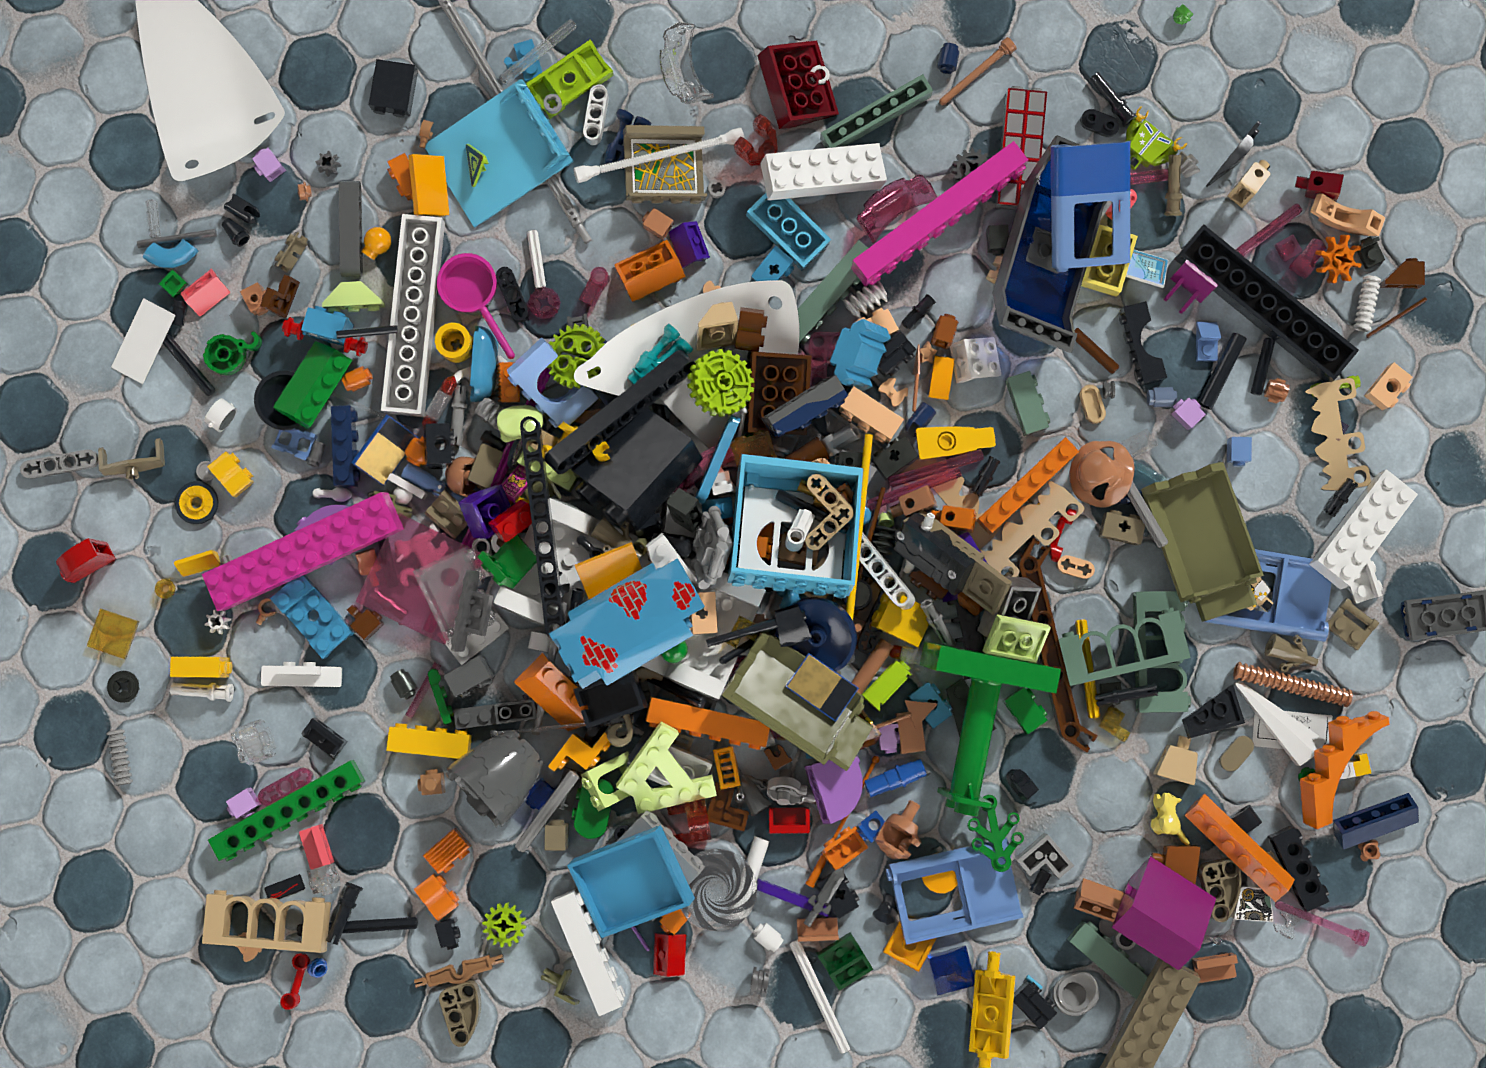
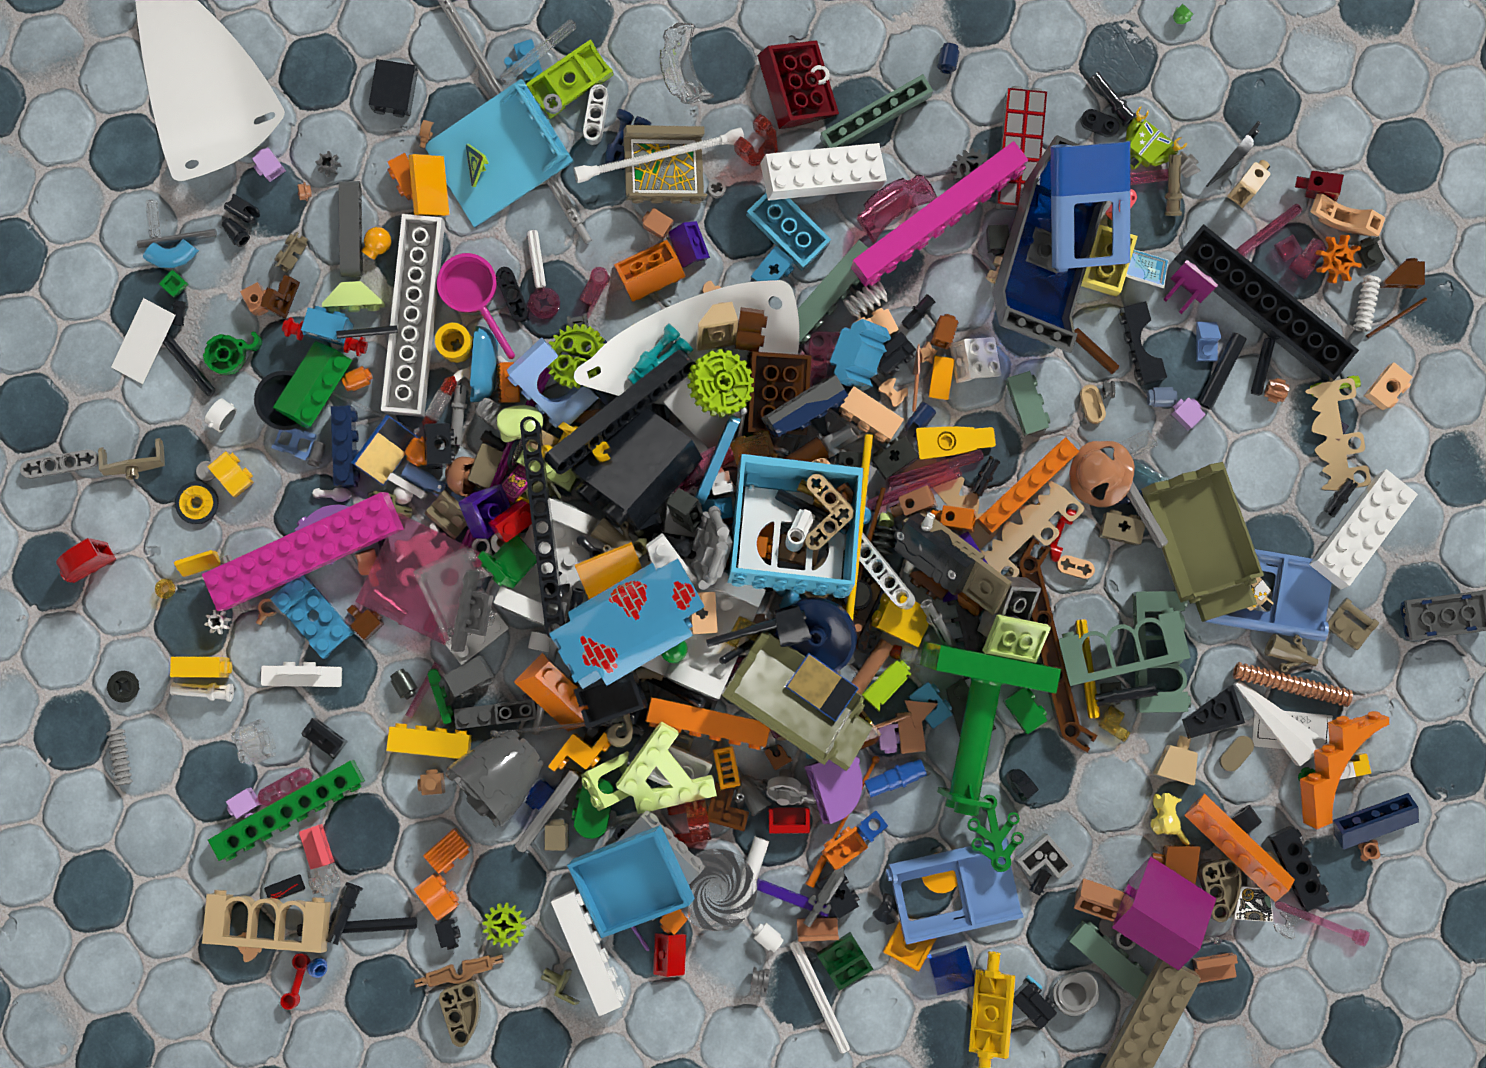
(113, 633): clear yellow tile -> none
(205, 293): coral panel -> none
(899, 833): nougat piece -> none
(1007, 47): nougat piece -> none
(1239, 450): medium blue brick -> none
(1366, 584): white bracket -> none

